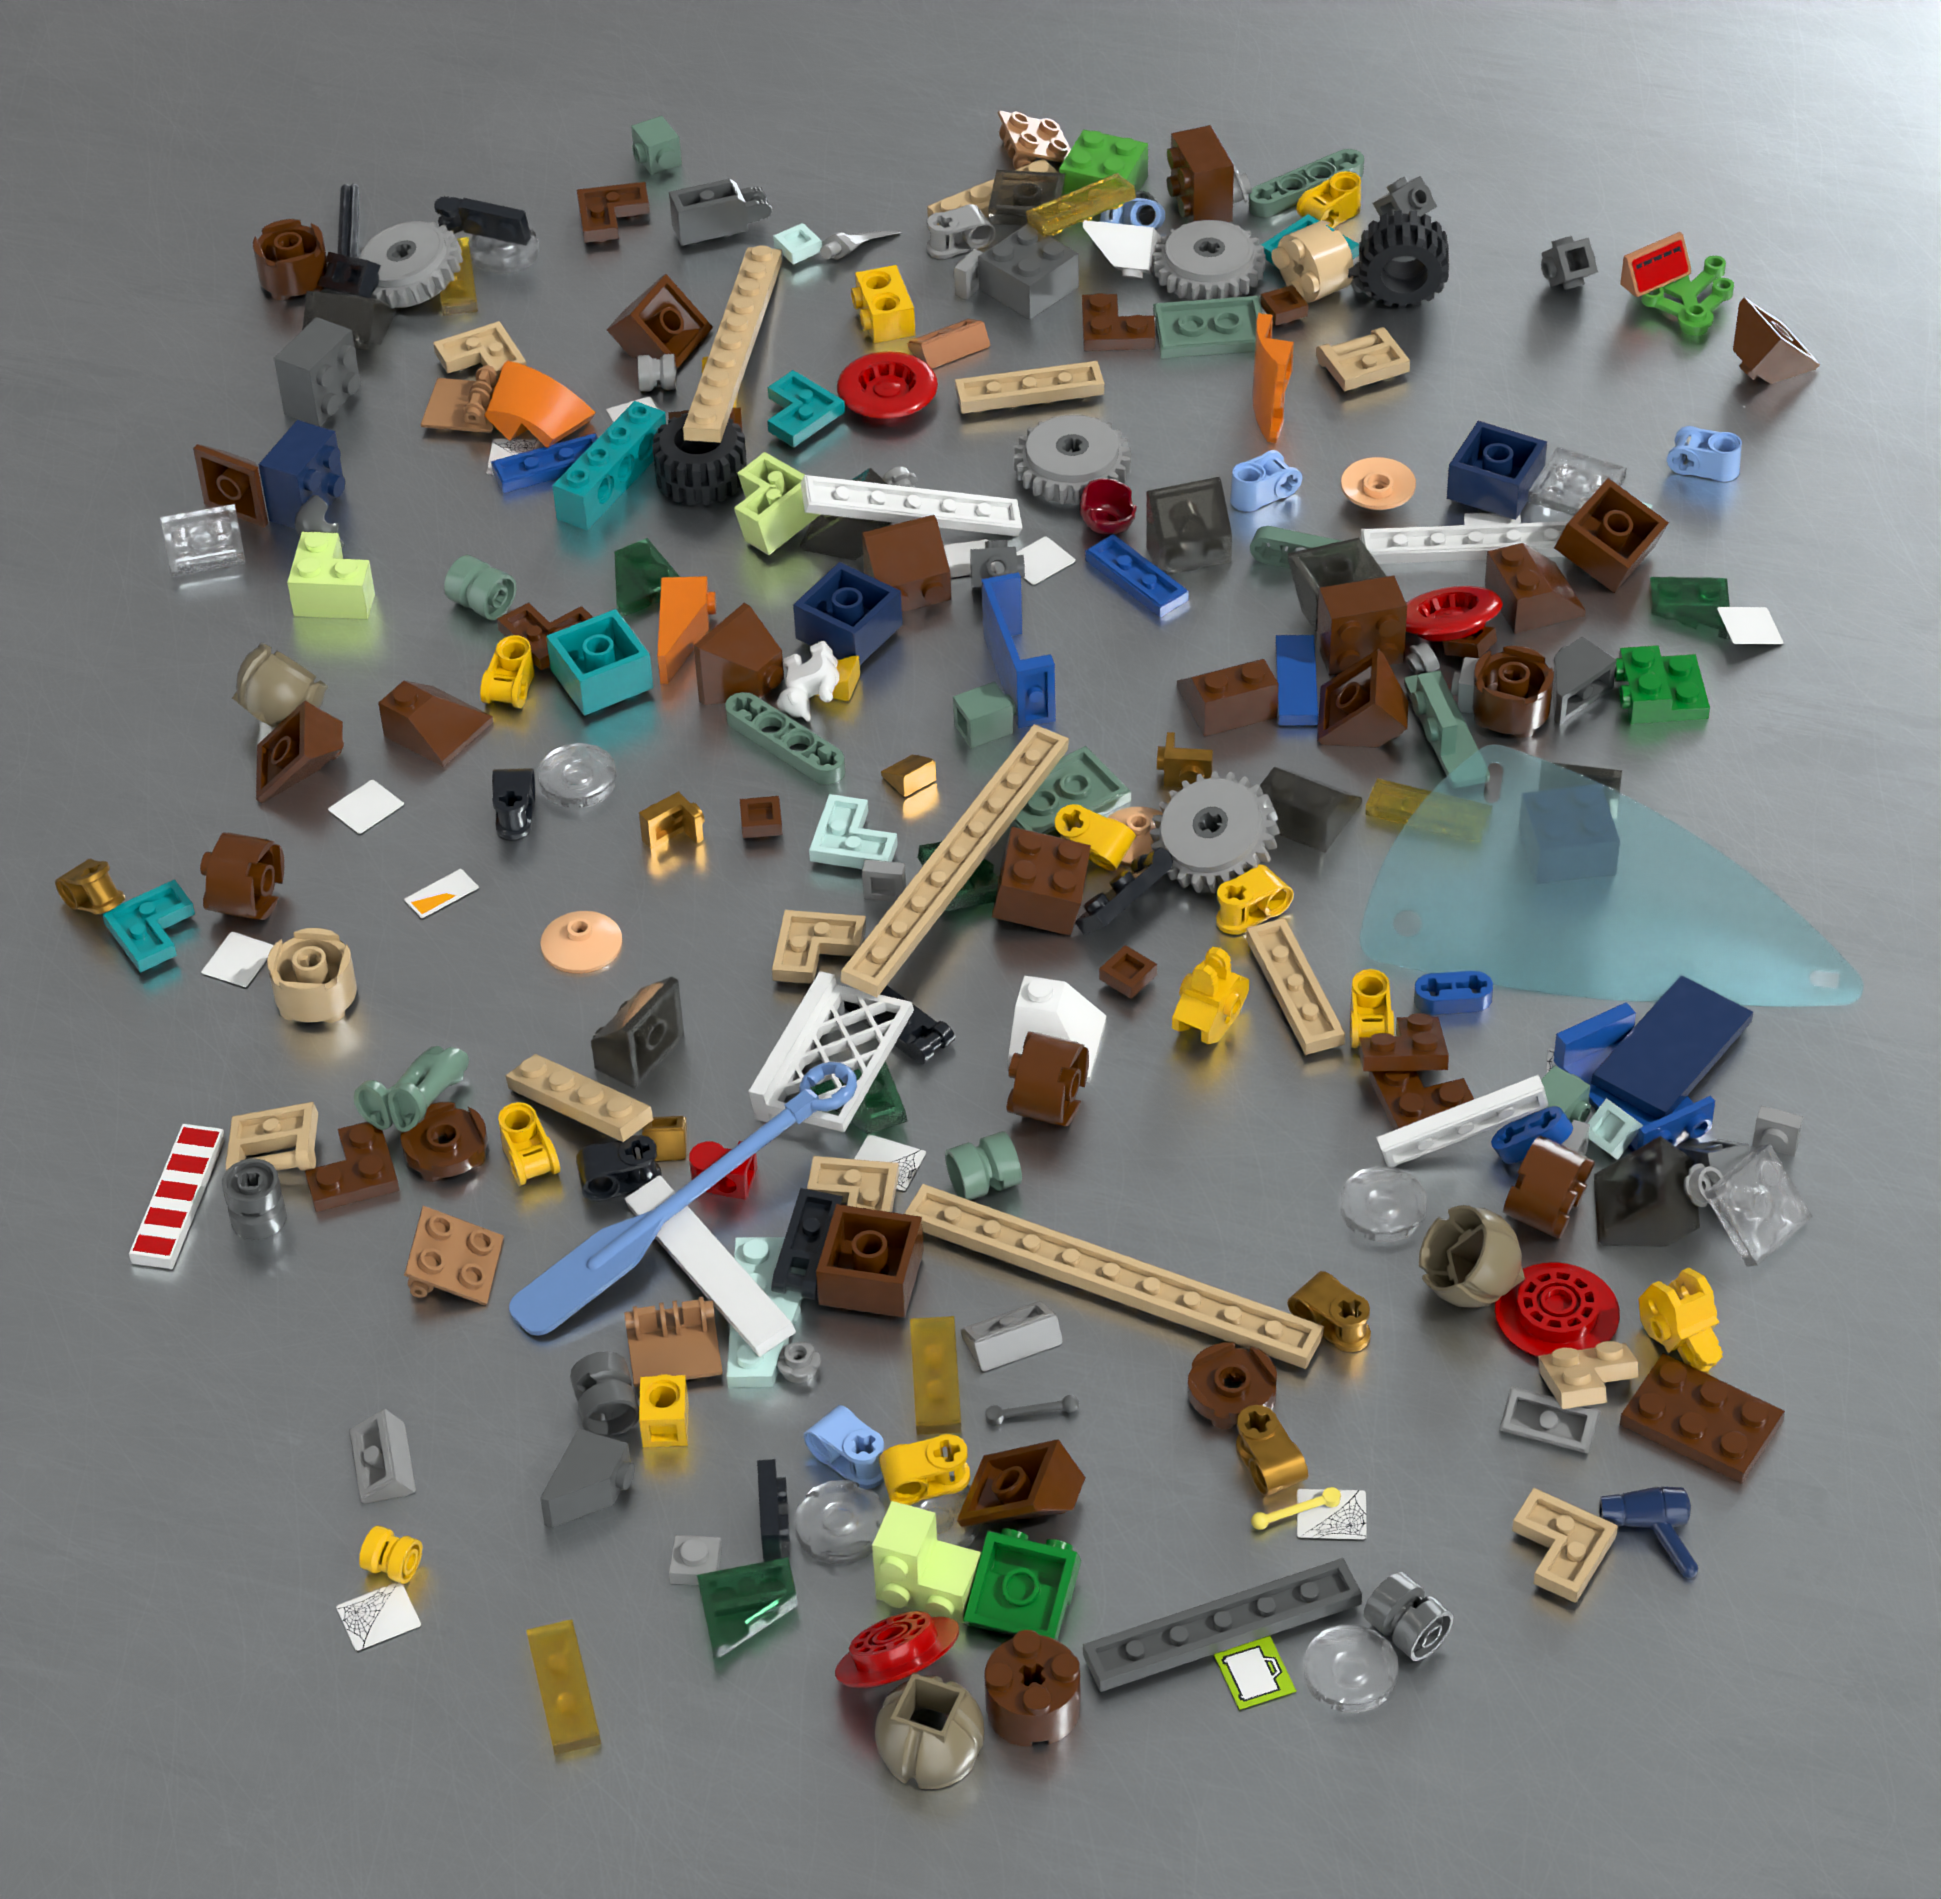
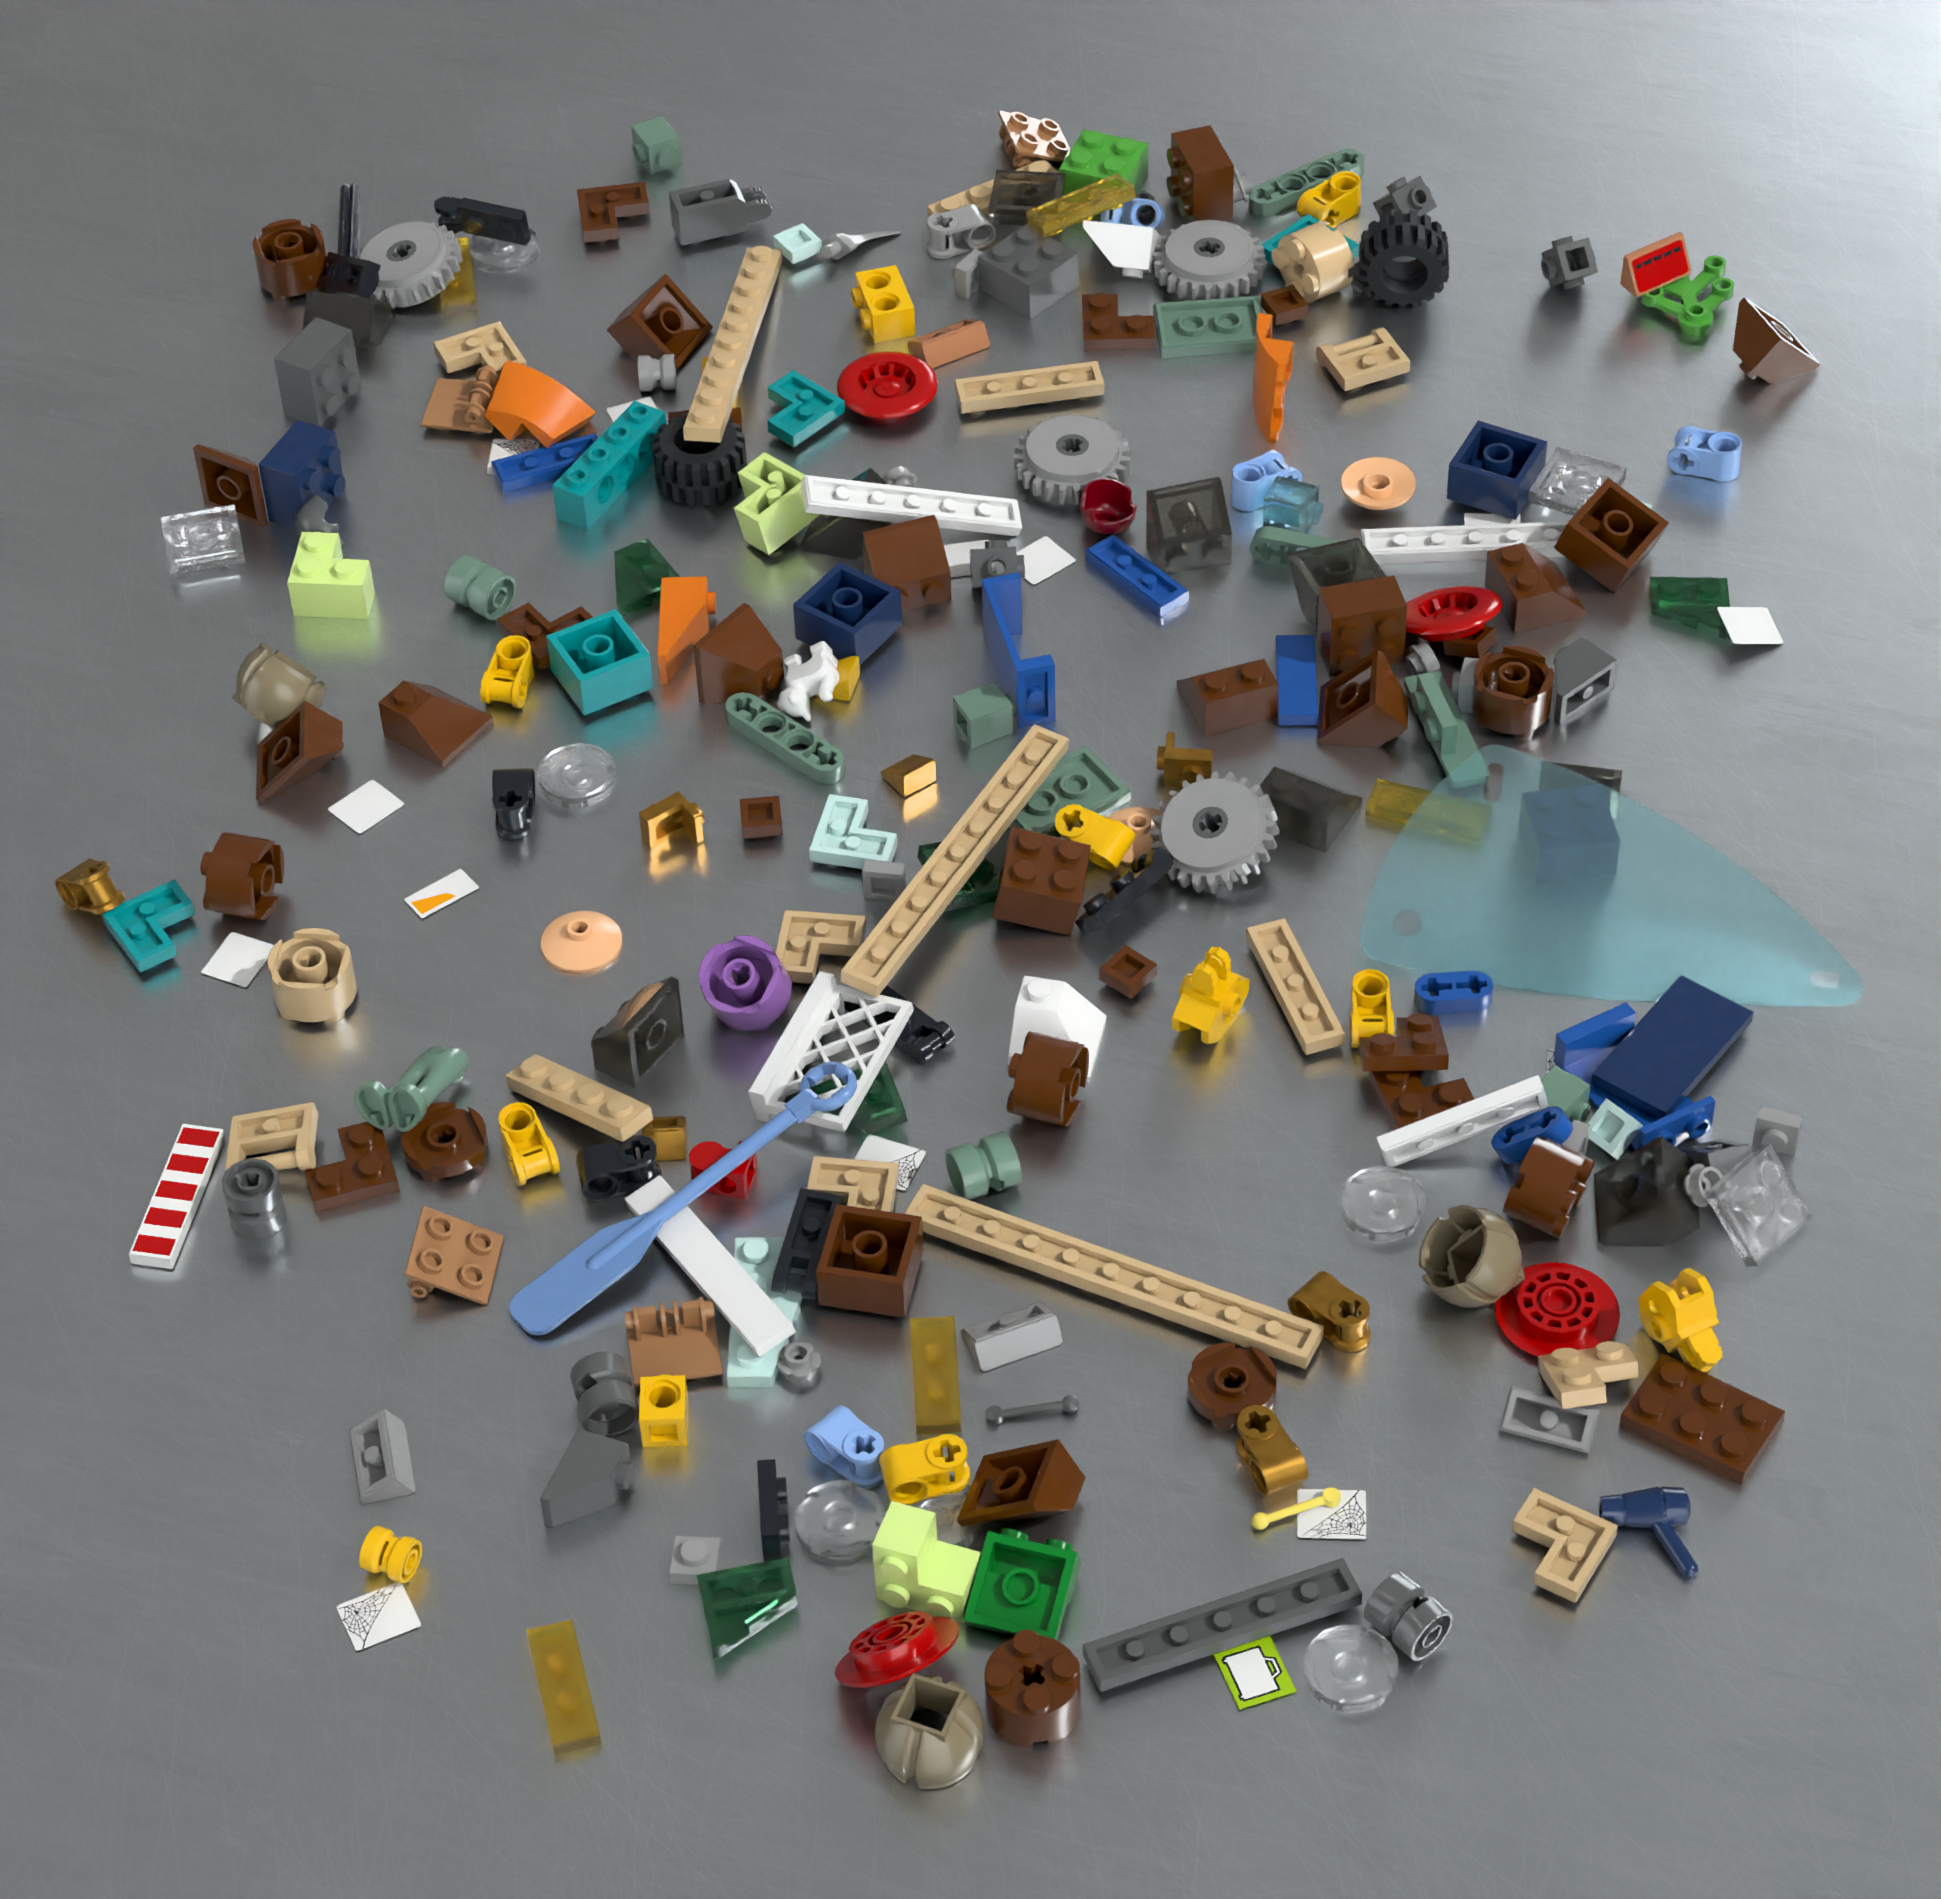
(745, 983): none -> medium lavender brick
(1251, 900): yellow piece -> none
(1292, 505): none -> clear light blue brick
(1660, 686): green plate -> none

